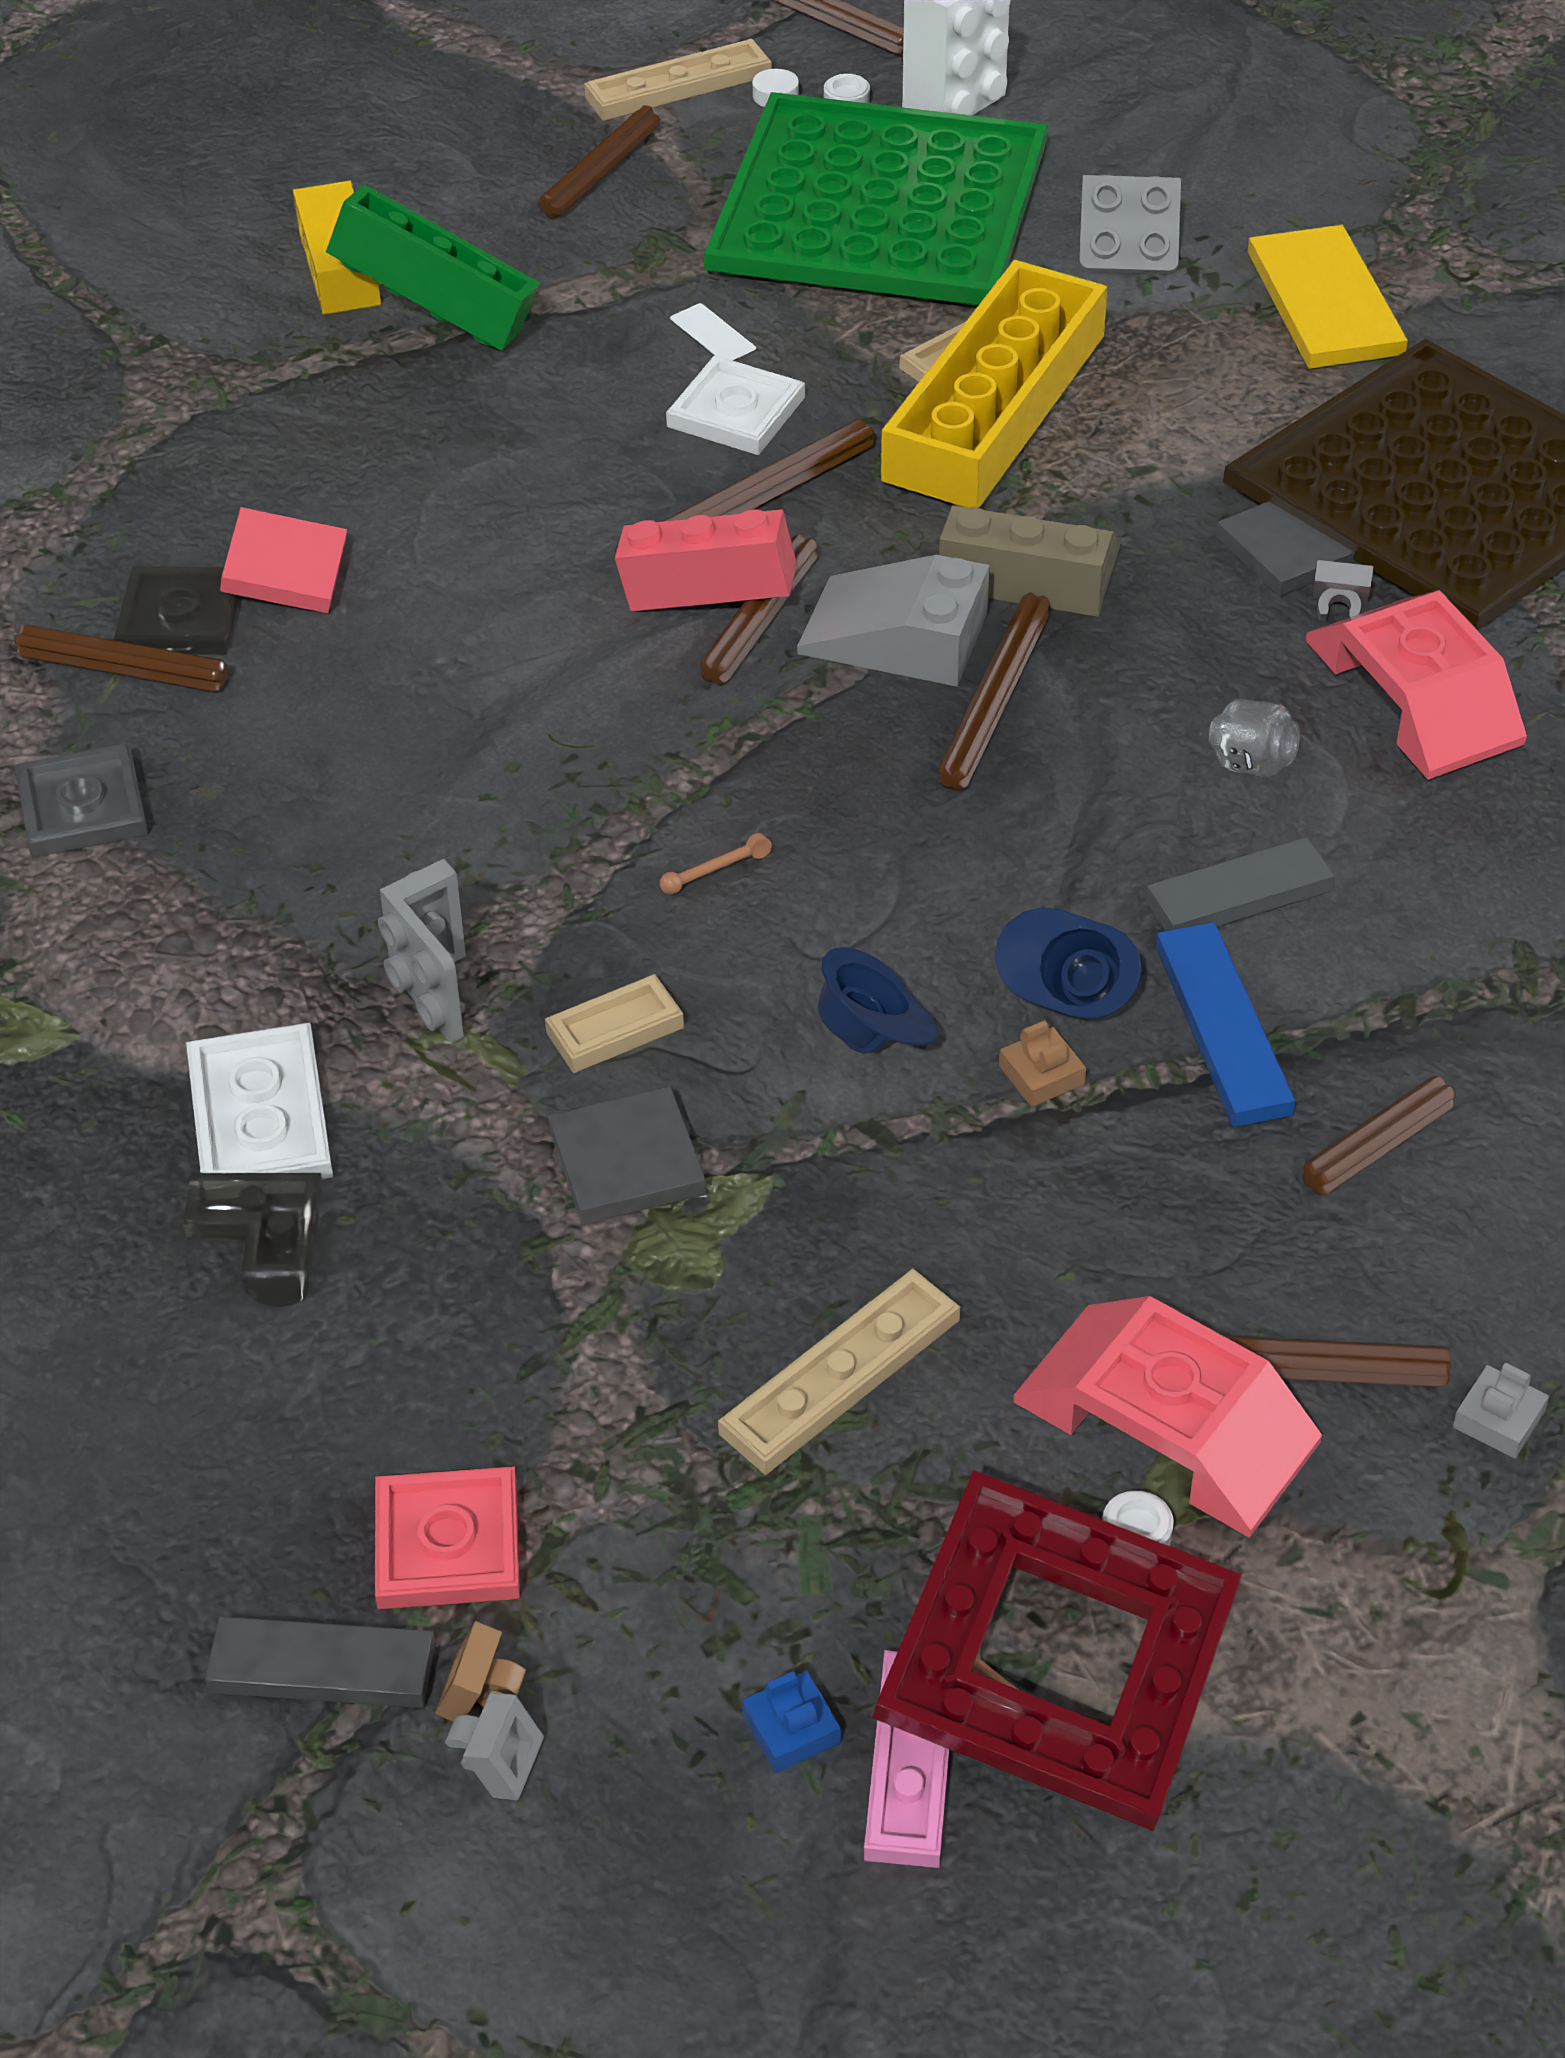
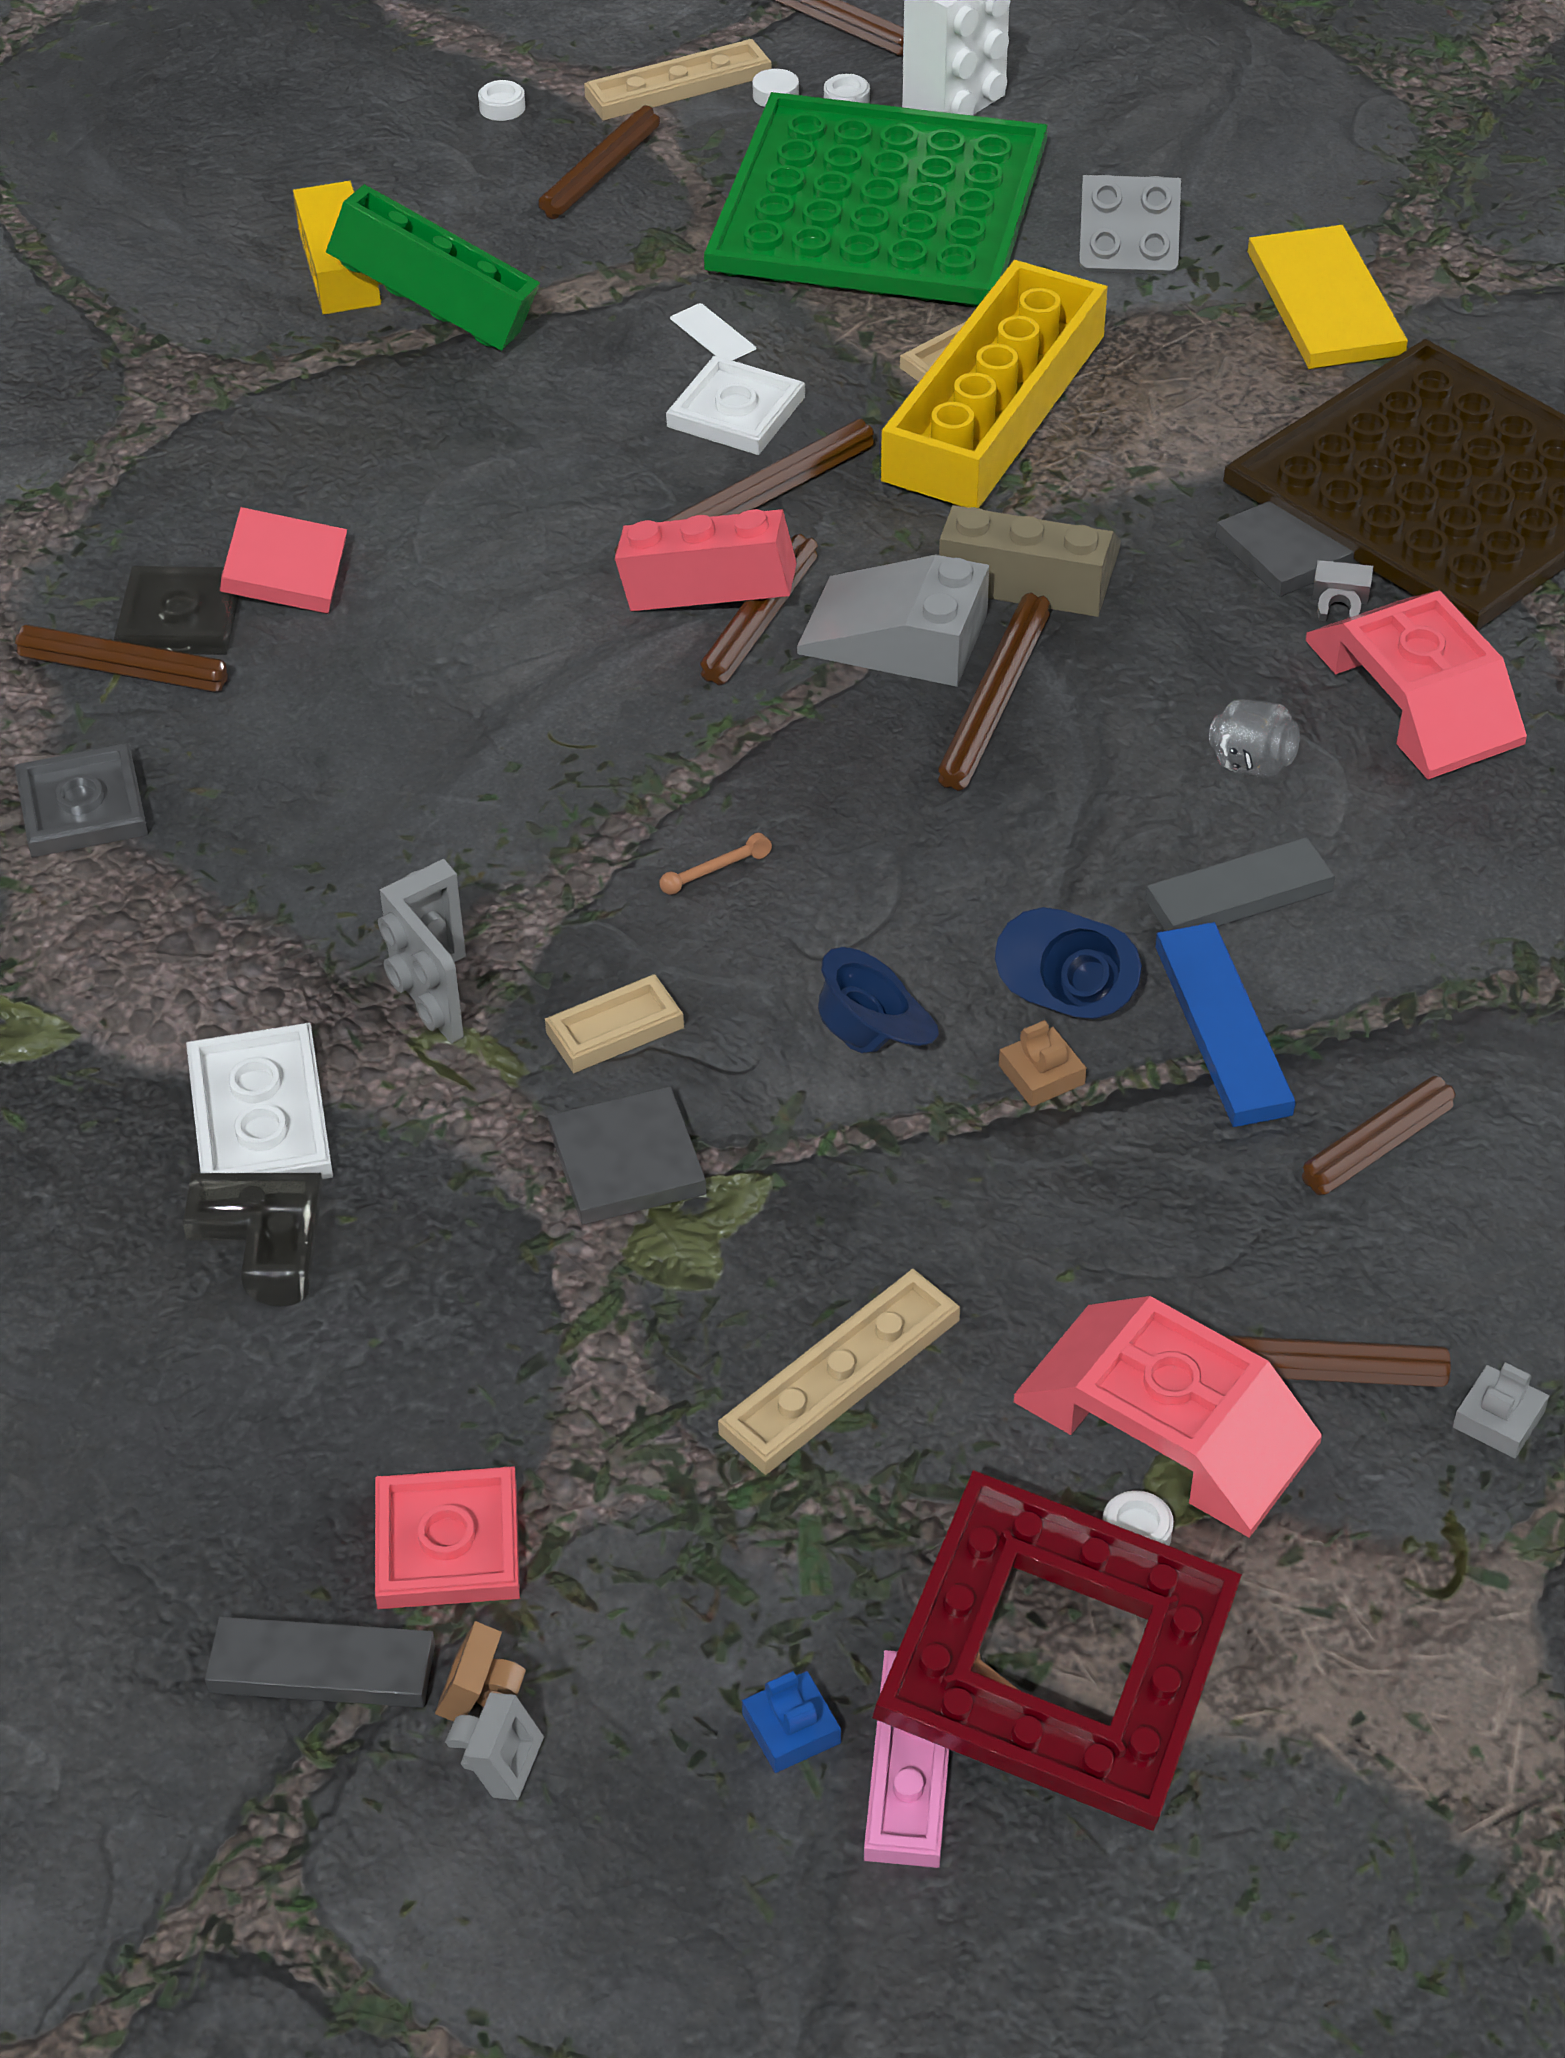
(501, 100): none -> white tile

